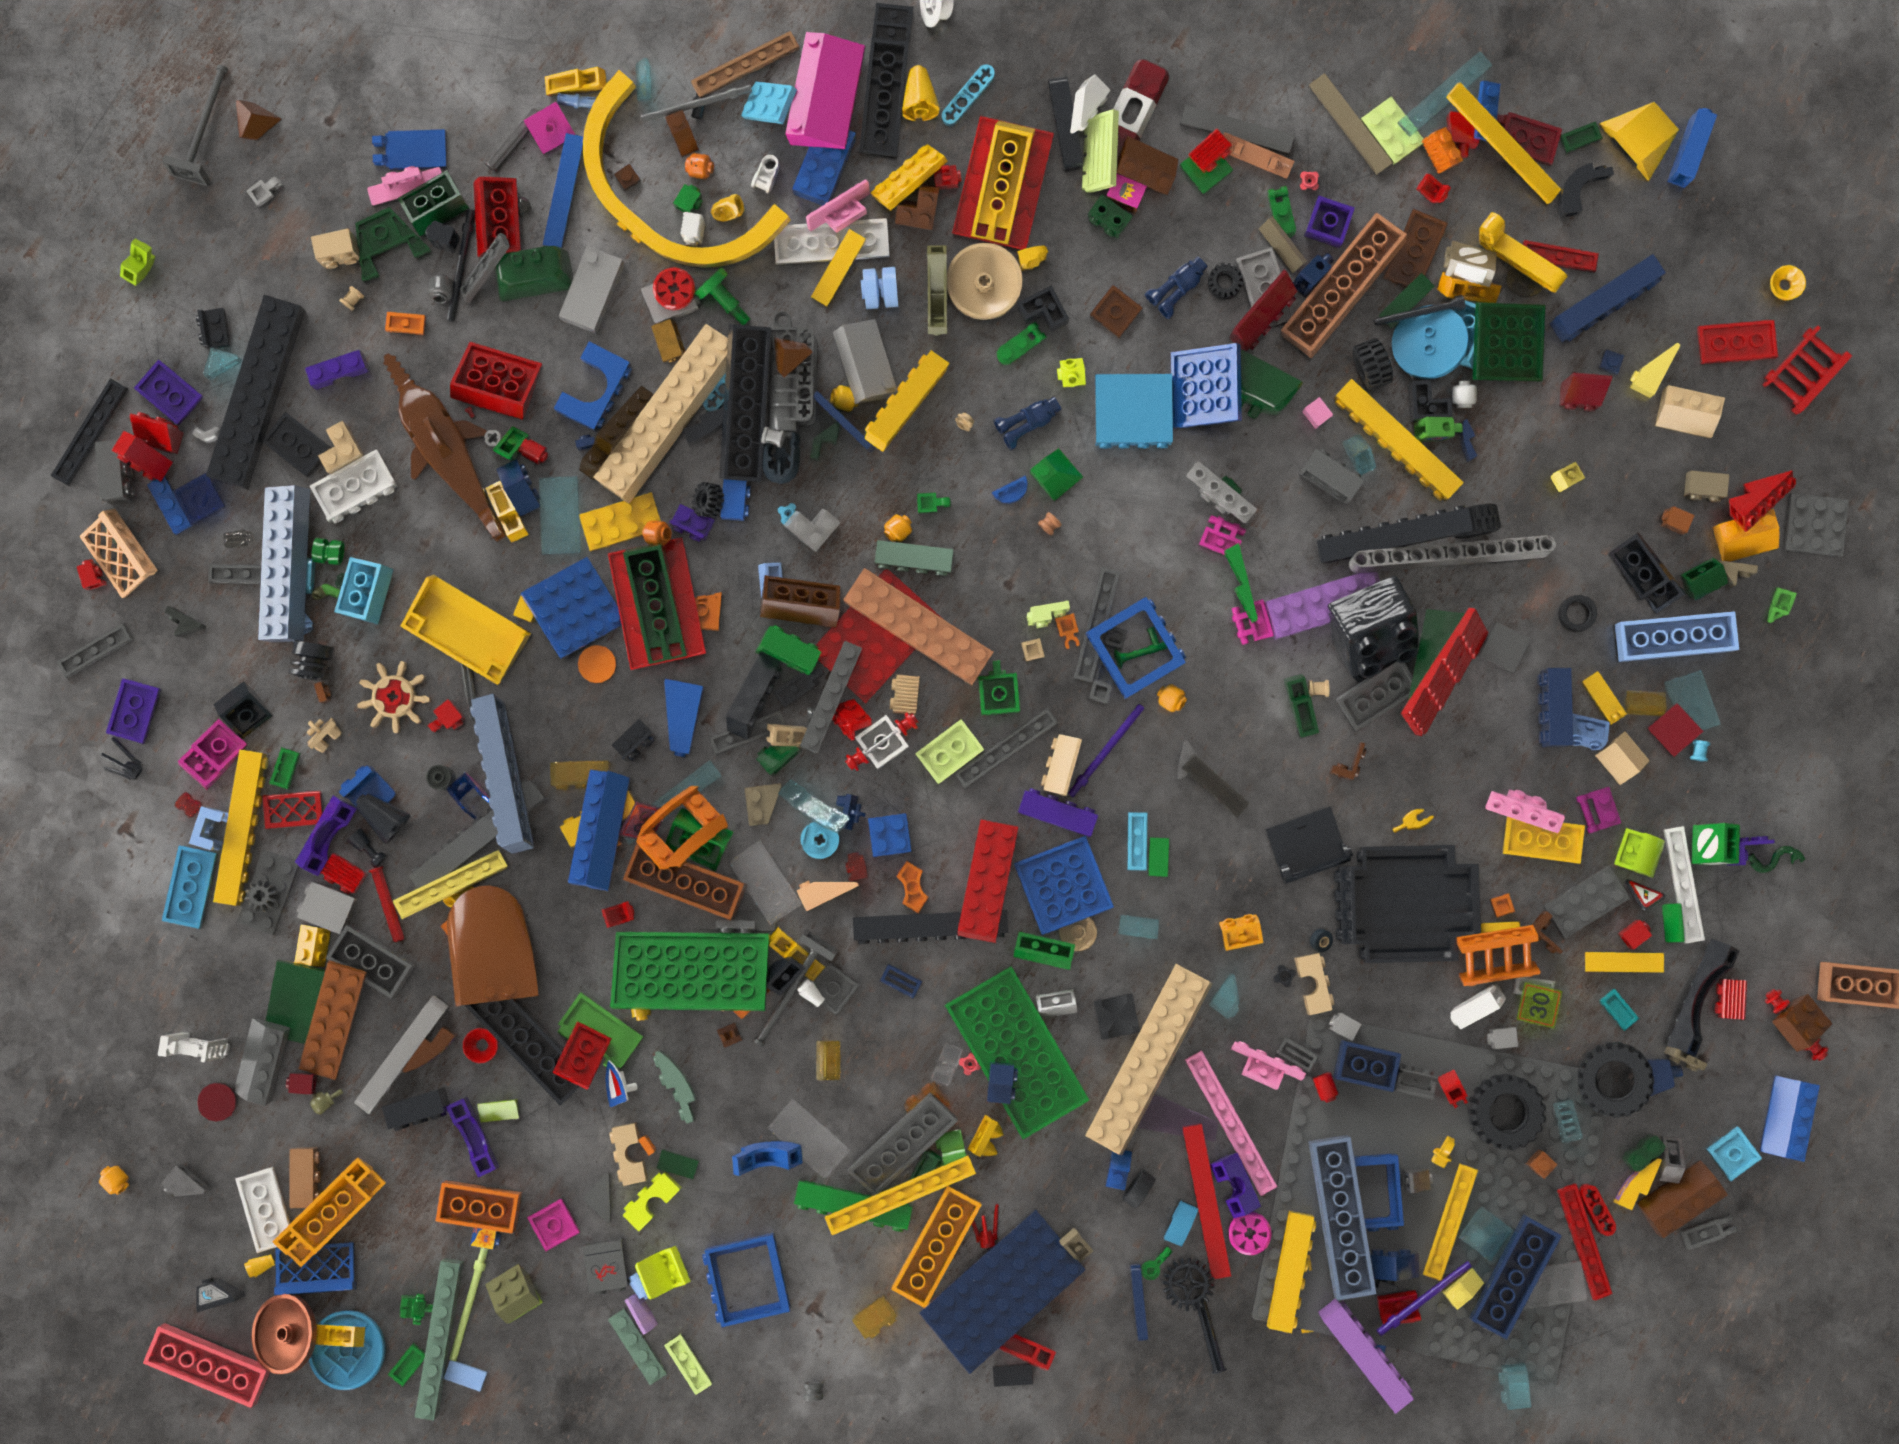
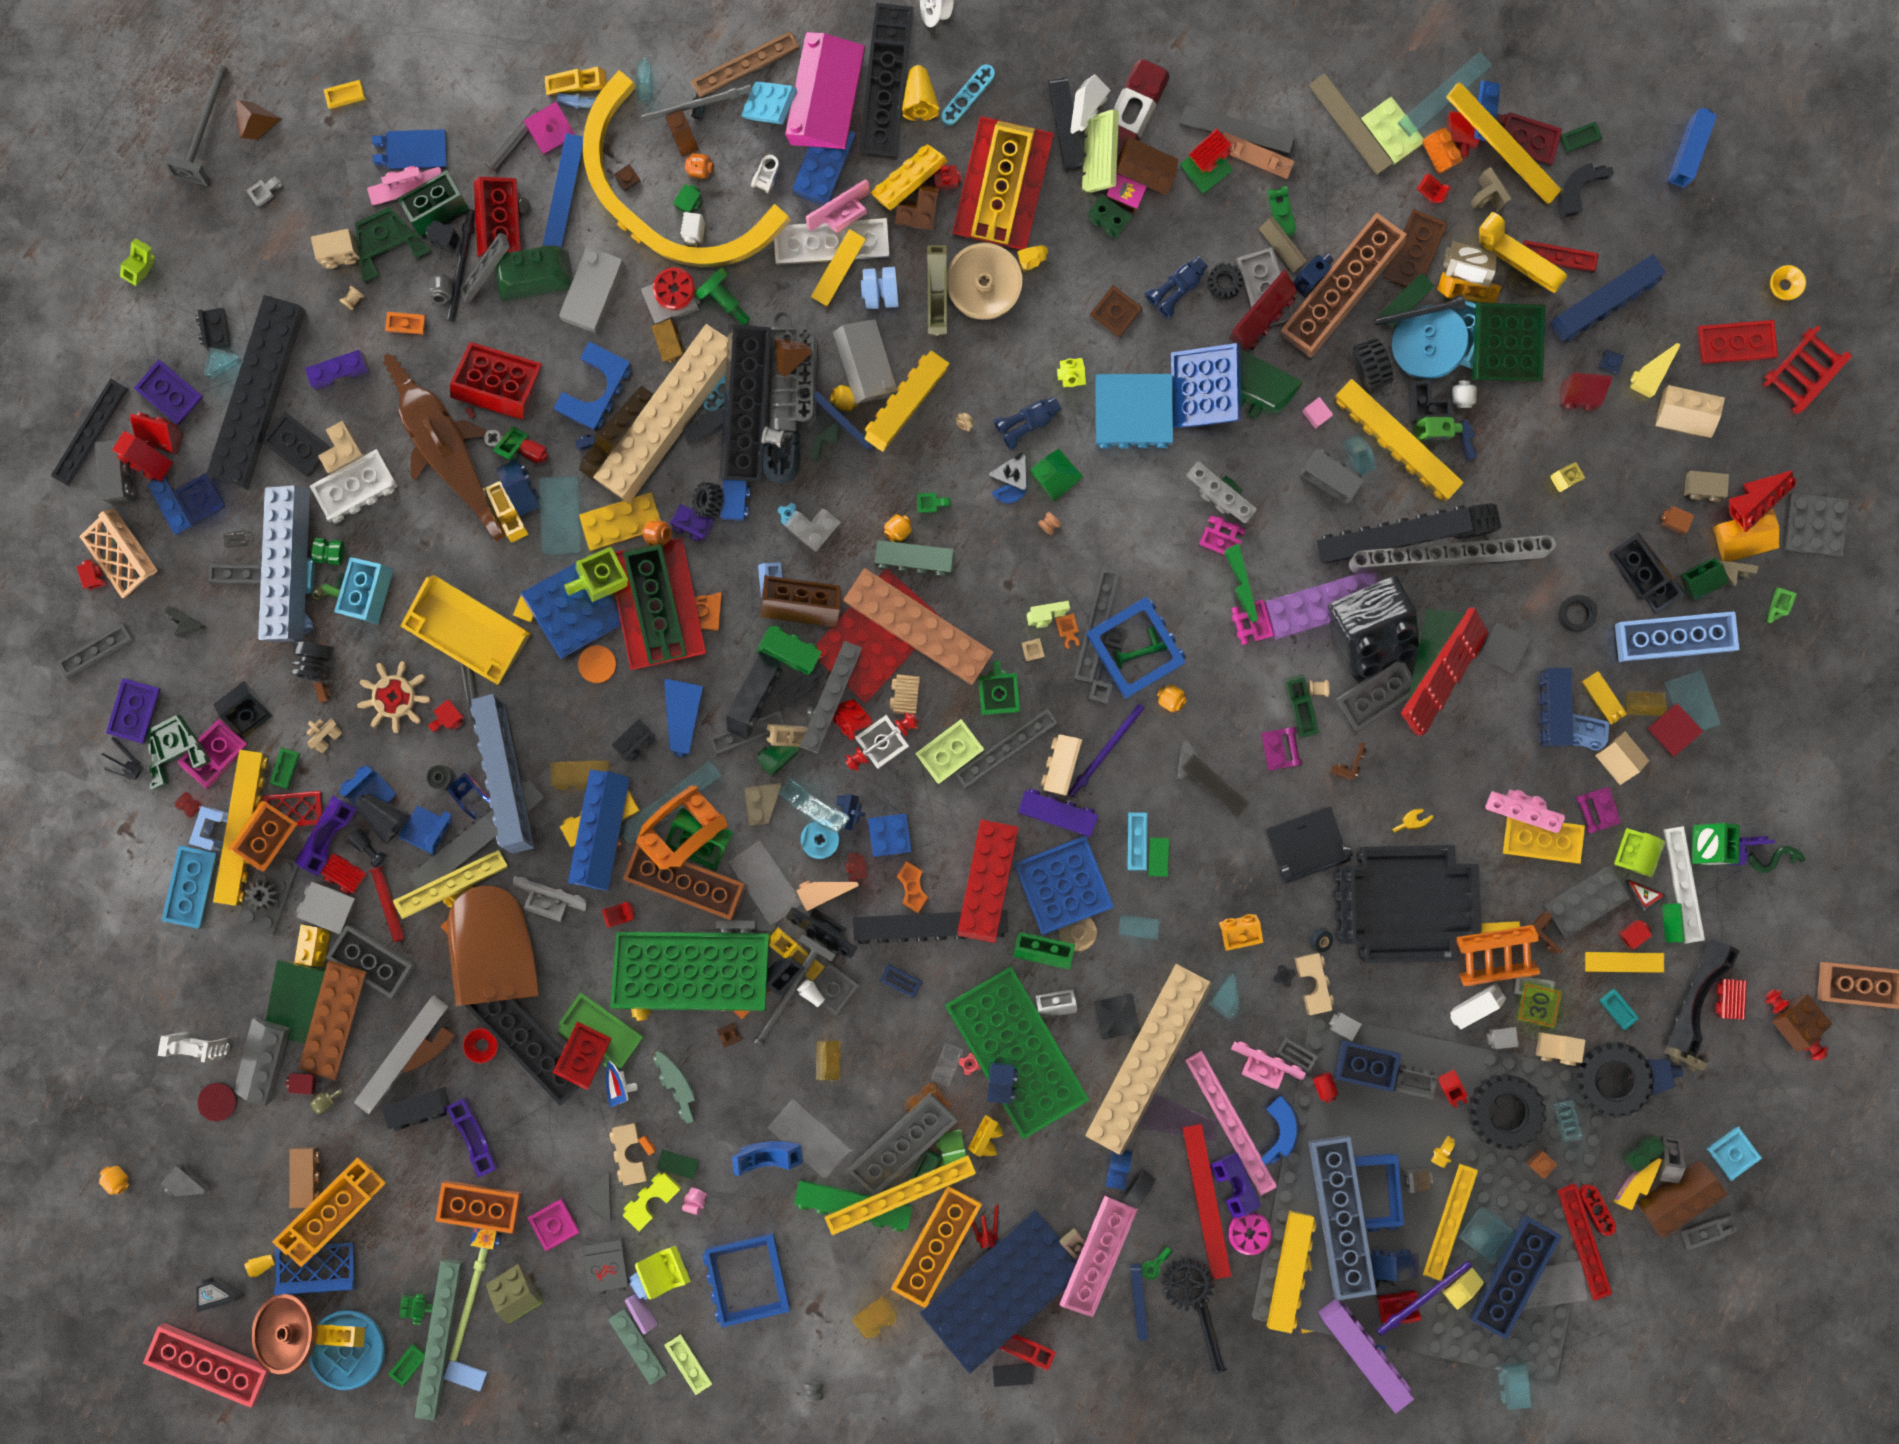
(170, 741): none -> wing
(208, 436): light grey arm -> none
(262, 836): none -> orange brick
(263, 1207): white tile -> none
(344, 94): none -> yellow tile
(425, 829): none -> blue bracket
(498, 1110): lime slope -> none
(548, 901): none -> light grey bracket
(598, 575): none -> lime brick
(638, 816): clear pink piece -> none
(694, 1201): none -> bright pink piece
(728, 208): yellow rock -> none
(824, 929): none -> black bracket
(1012, 472): none -> piece
(1020, 344): green plate -> none
(1046, 304): black brick -> none
(1098, 1256): none -> bright pink plate
(1181, 1223): dark azure slope -> none
(1275, 750): none -> magenta plate
(1289, 1130): none -> blue arch
(1313, 176): coral plate -> none
(1329, 222): dark purple brick -> none
(1492, 191): none -> dark tan bracket
(1502, 905): orange tile -> none
(1560, 1047): none -> tan brick
(1643, 135): yellow wedge -> none
(1700, 750): medium azure bush -> none
(1789, 1118): slope -> none

